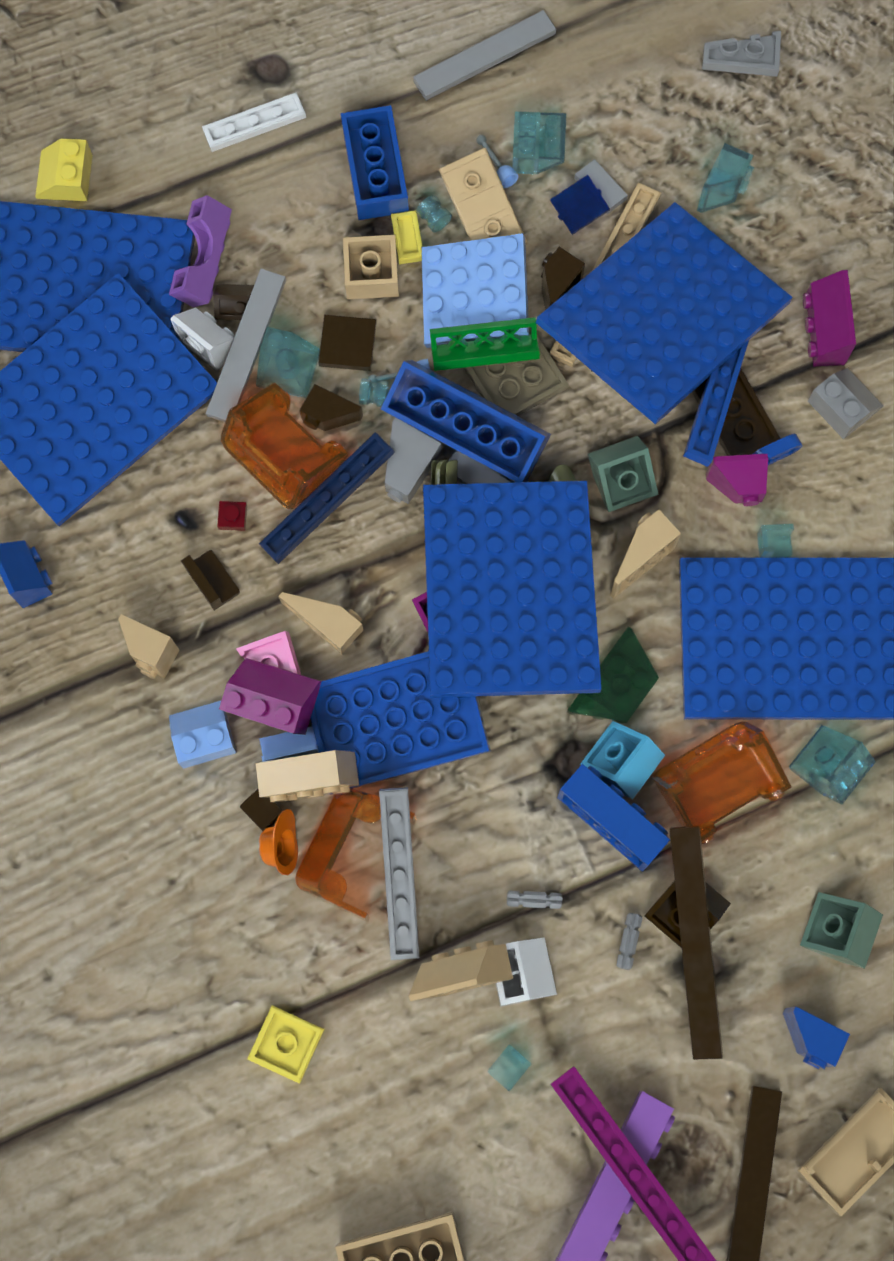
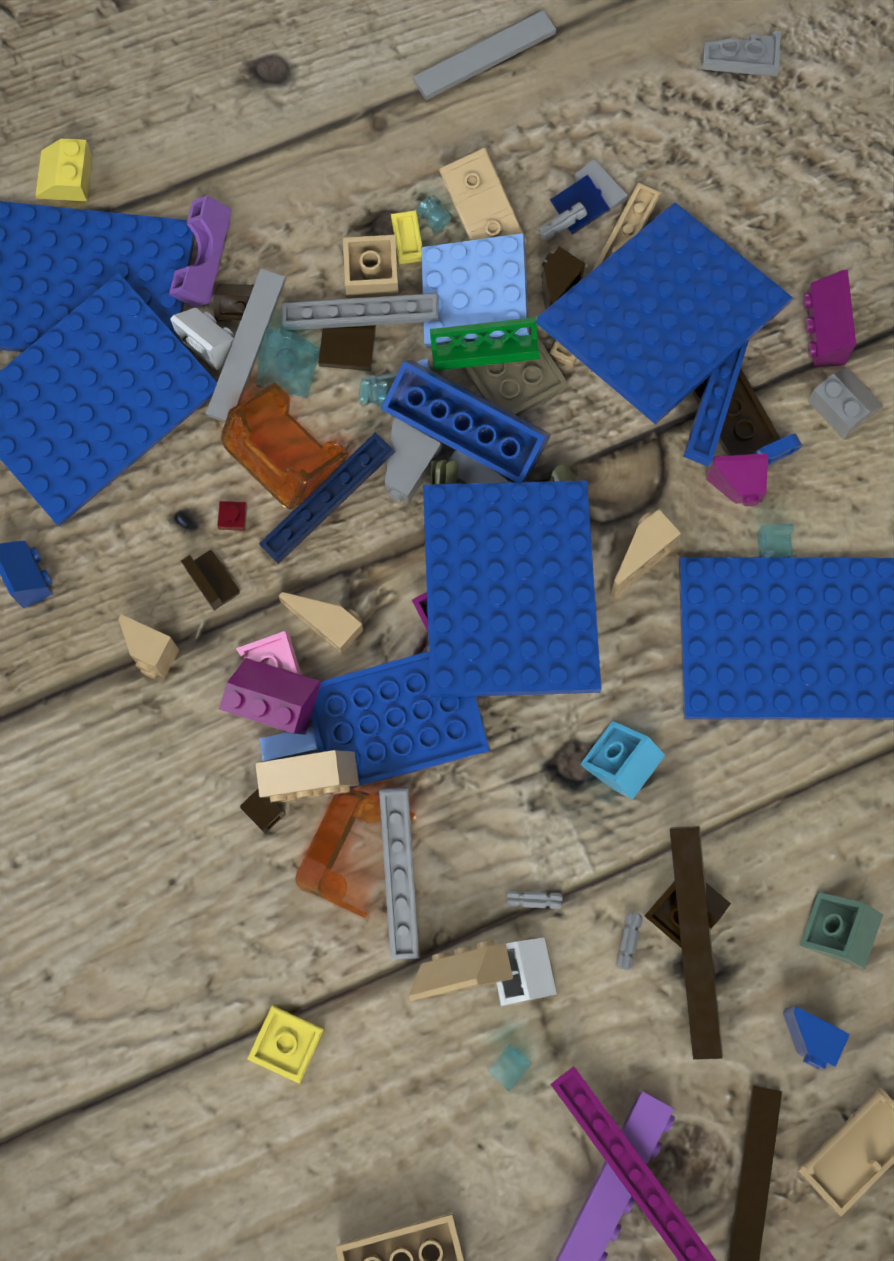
(201, 735): light blue slope -> none
(254, 122): white tile -> none
(279, 844): orange piece -> none
(328, 410): dark brown slope -> none
(360, 311): none -> light grey tile
(374, 162): blue brick -> none
(506, 173): light blue hinge -> none
(538, 141): clear light blue slope -> none
(563, 221): none -> light grey axle
(613, 817): blue brick -> none
(623, 473): sand green slope -> none
(625, 683): clear green wing -> none
(721, 777): clear orange windscreen -> none
(727, 179): clear light blue slope -> none
(833, 763): clear light blue slope -> none

